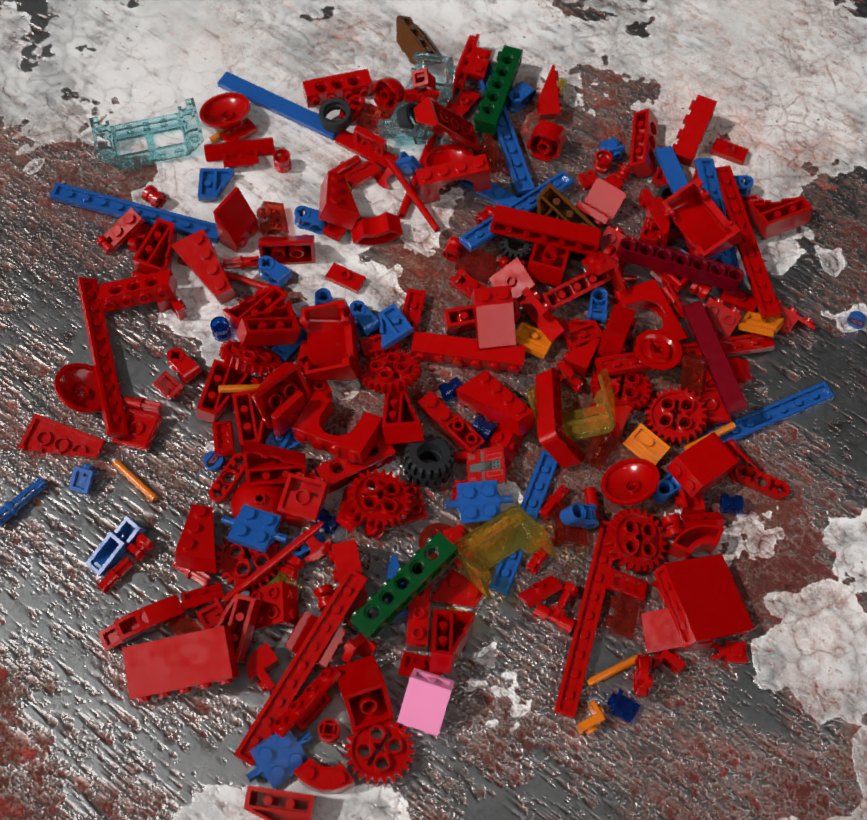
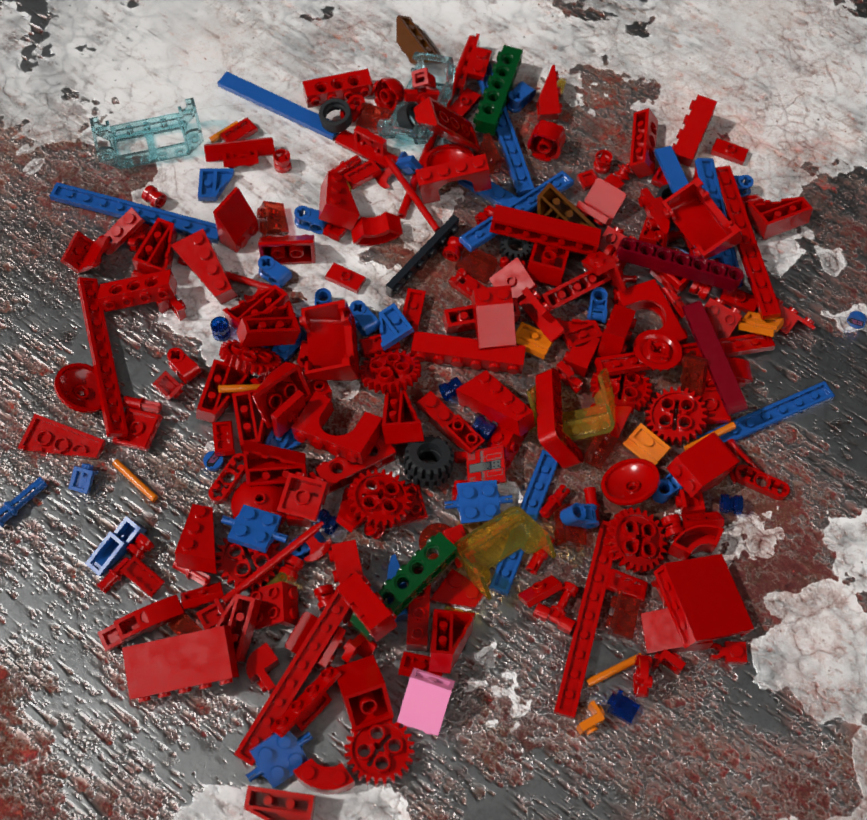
(84, 253): none -> red bracket
(142, 576): none -> red plate
(224, 110): red dish -> none
(240, 262): red axle -> none
(326, 734): red wheel -> none
(367, 606): none -> red wedge
(419, 260): none -> black plate
(614, 147): blue bracket -> none

